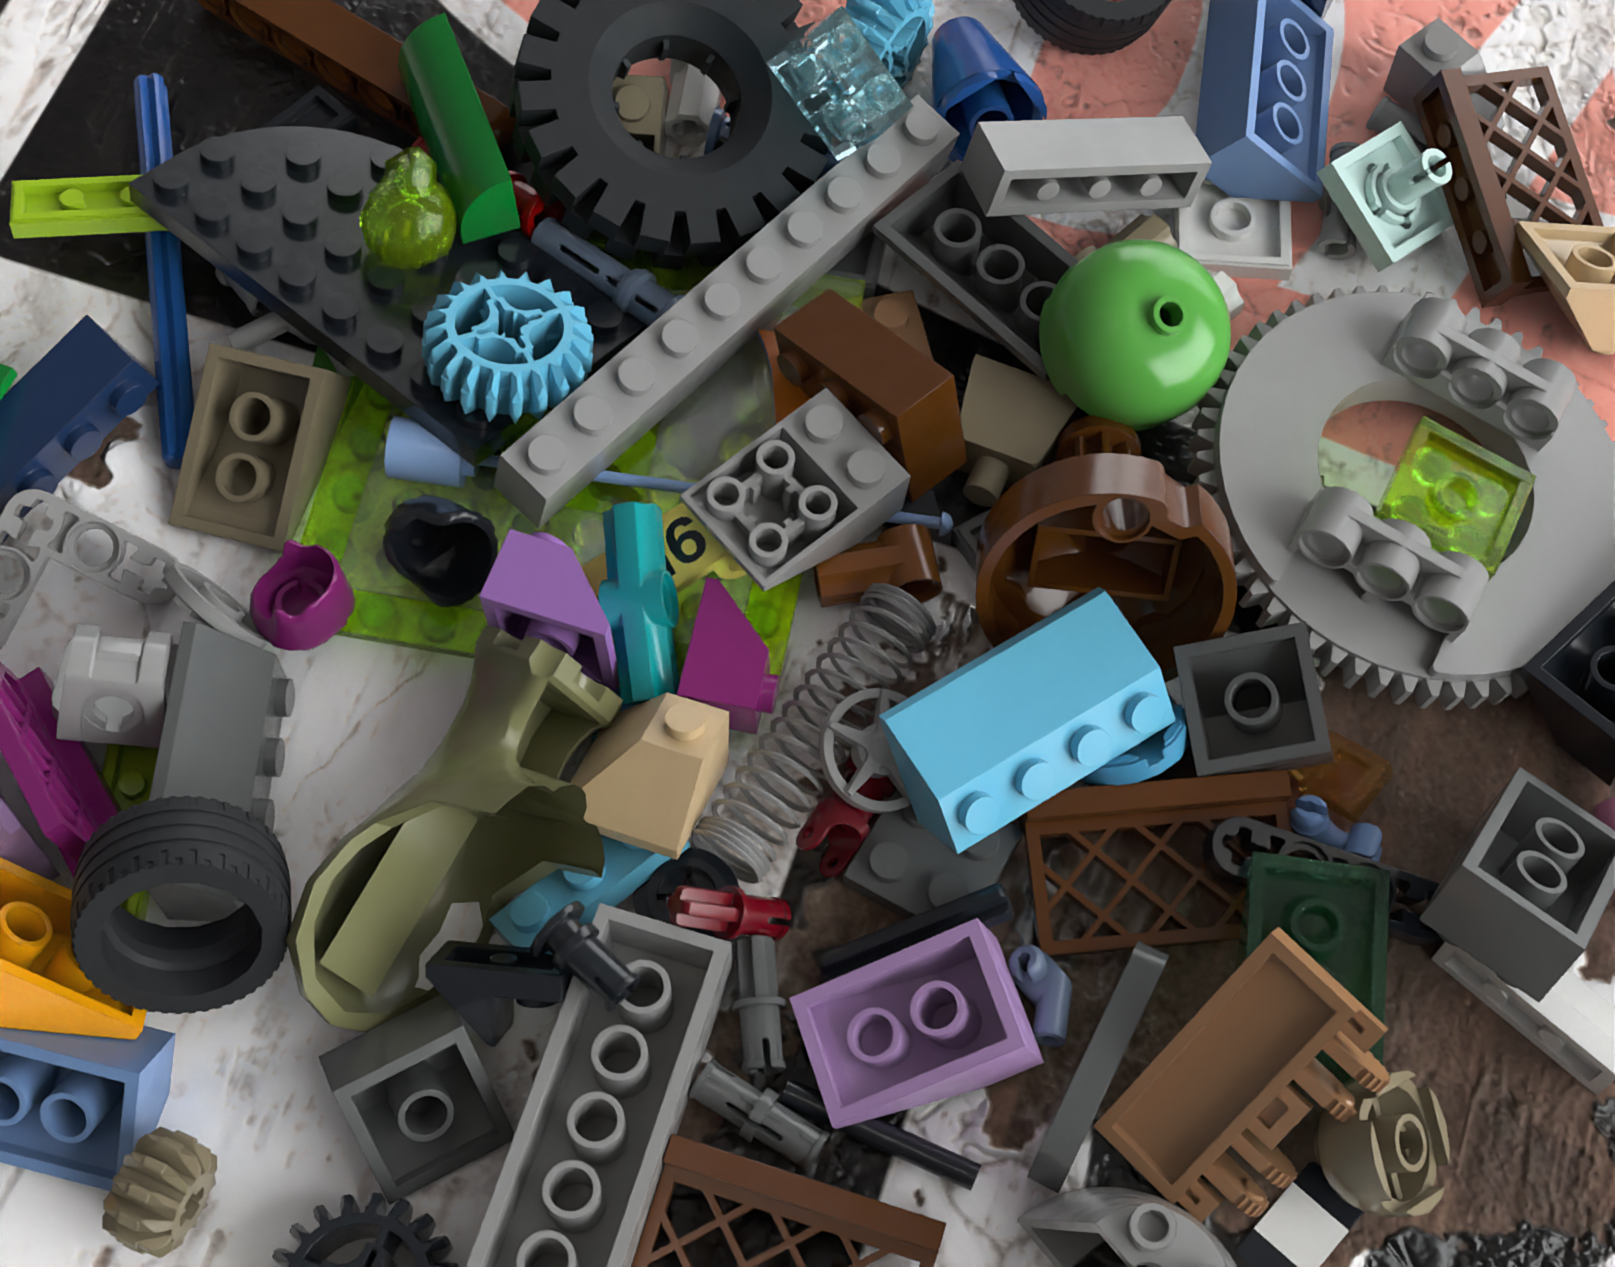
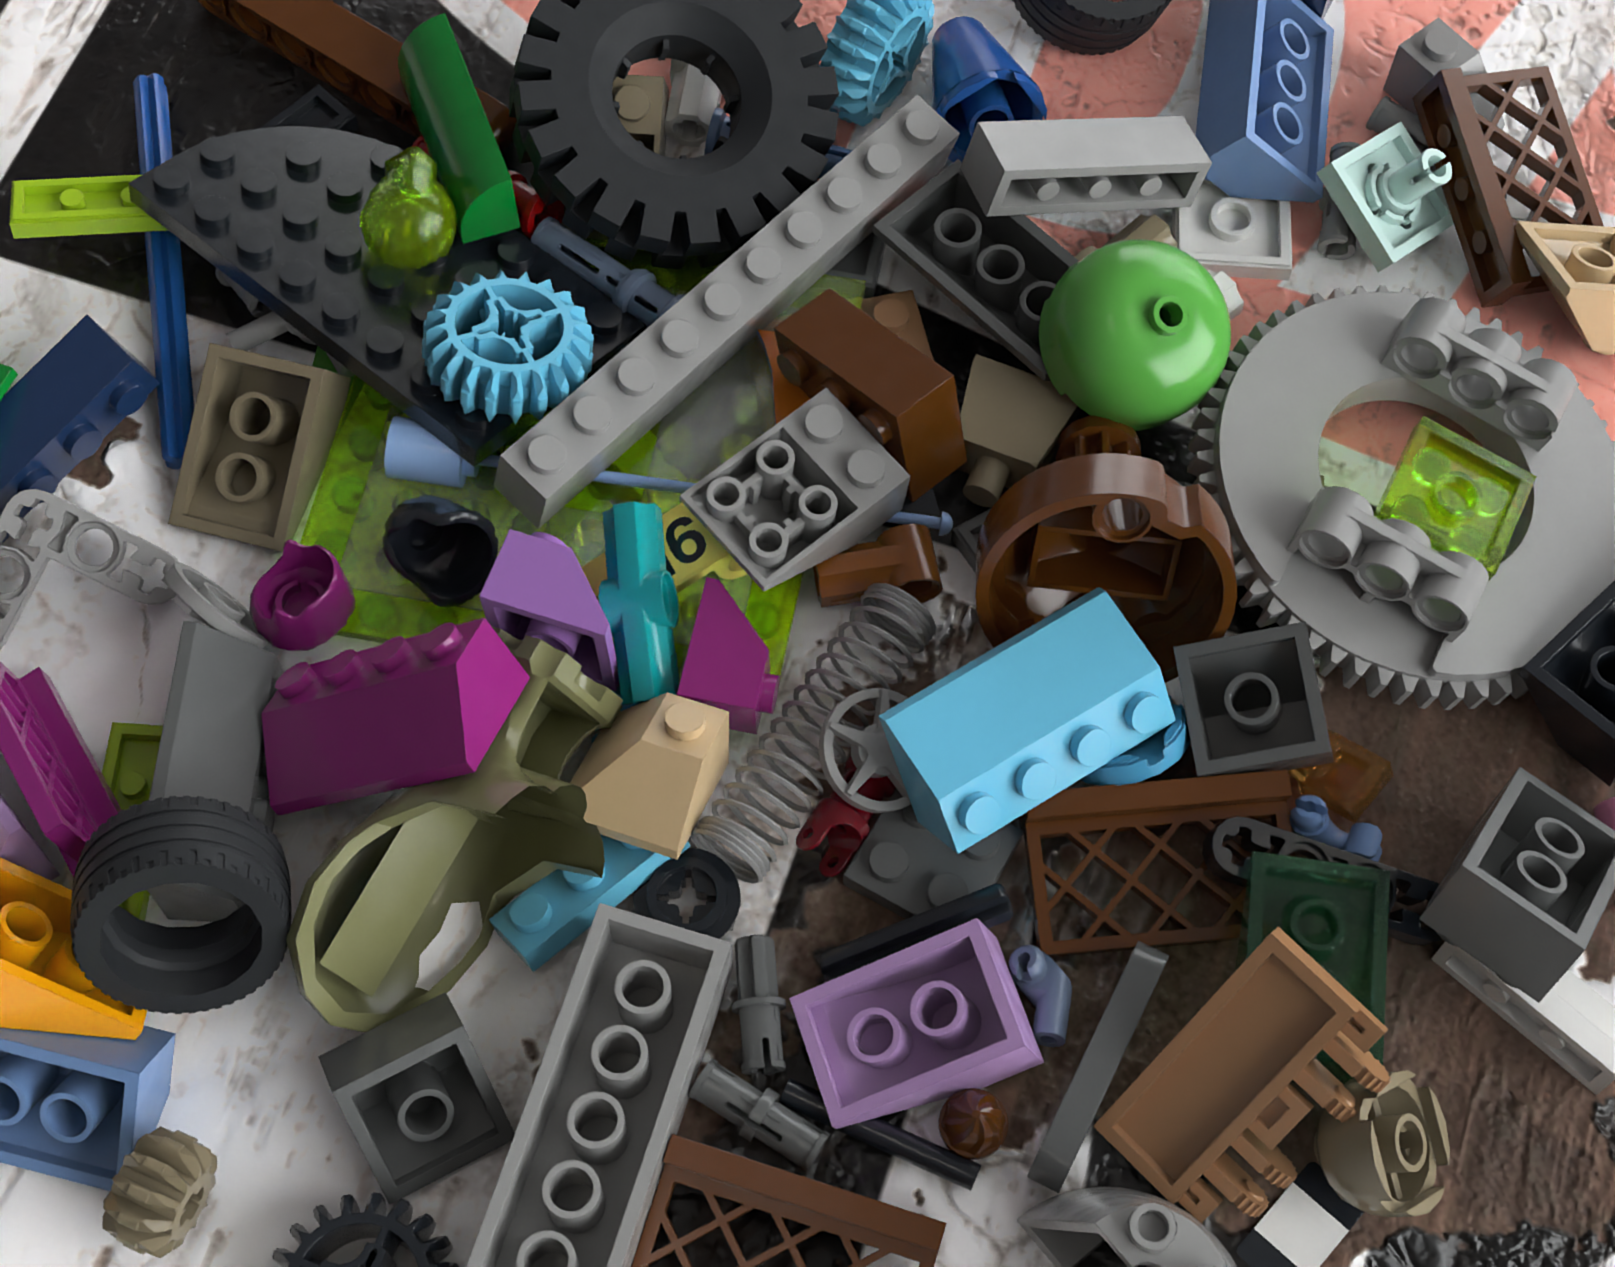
(113, 687): light grey piece -> none
(388, 716): none -> magenta slope
(486, 979): black slope -> none
(584, 955): black pin -> none
(727, 912): dark red axle -> none
(840, 83): clear light blue brick -> none
(973, 1123): none -> reddish brown plate

